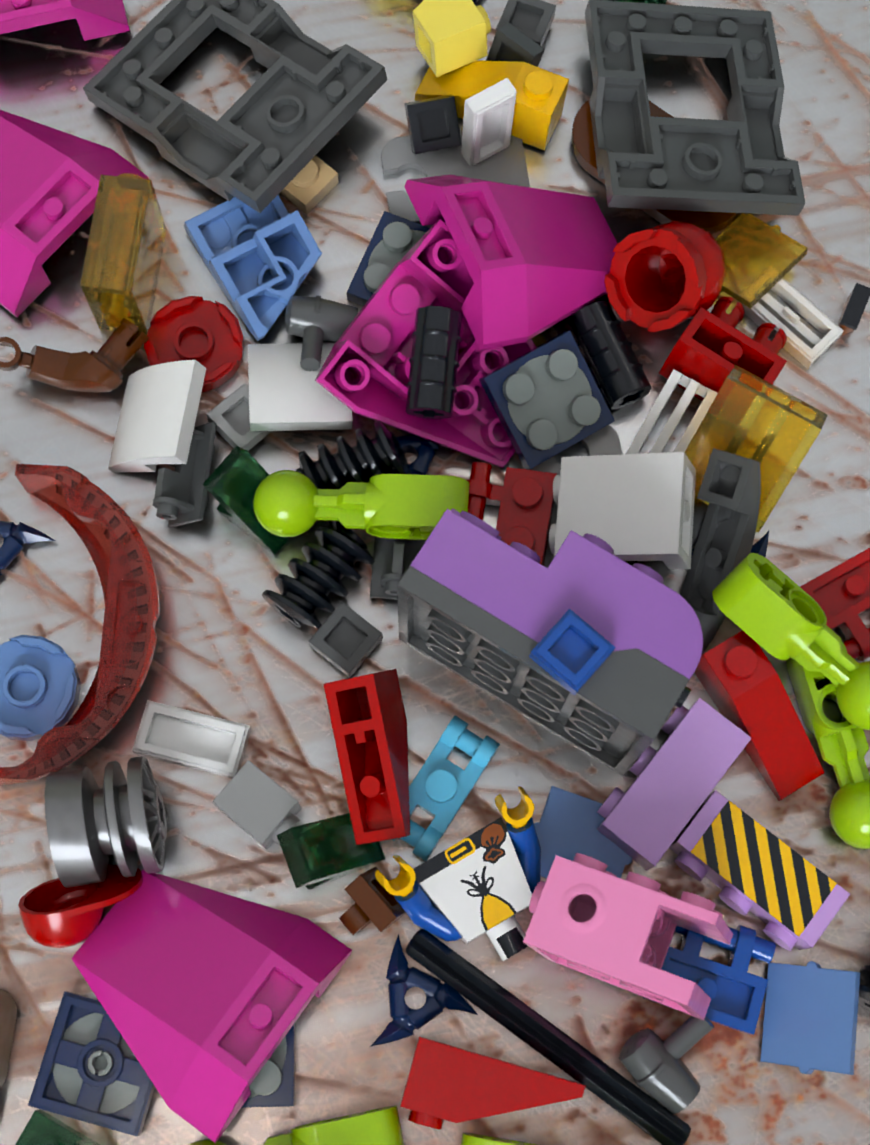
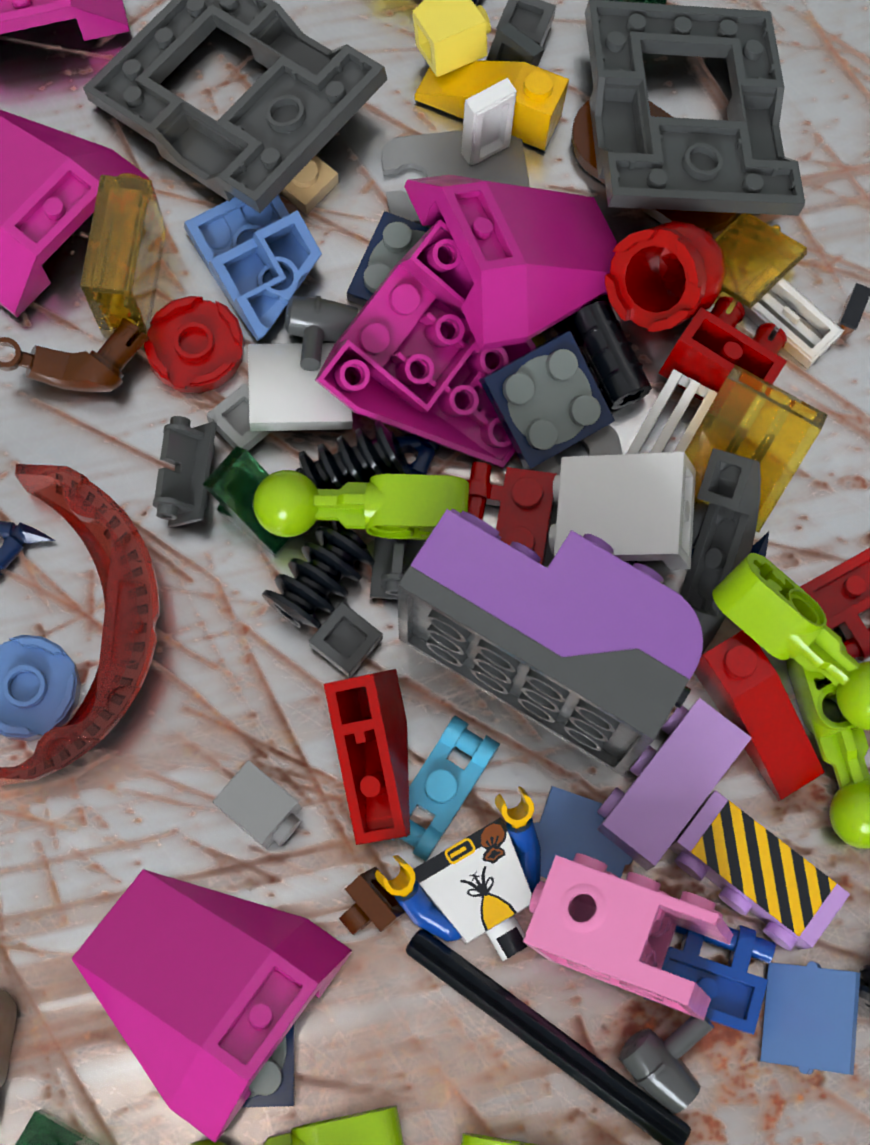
(68, 916): red cap -> none
(91, 1070): dark blue piece -> none
(94, 822): flat silver wheel -> none
(157, 416): white slope -> none
(191, 739): white tile -> none
(326, 851): clear green slope -> none
(408, 1019): dark blue piece -> none
(433, 124): black tile -> none
(434, 362): black axle -> none
(470, 1086): red slope -> none
(572, 652): blue tile -> none

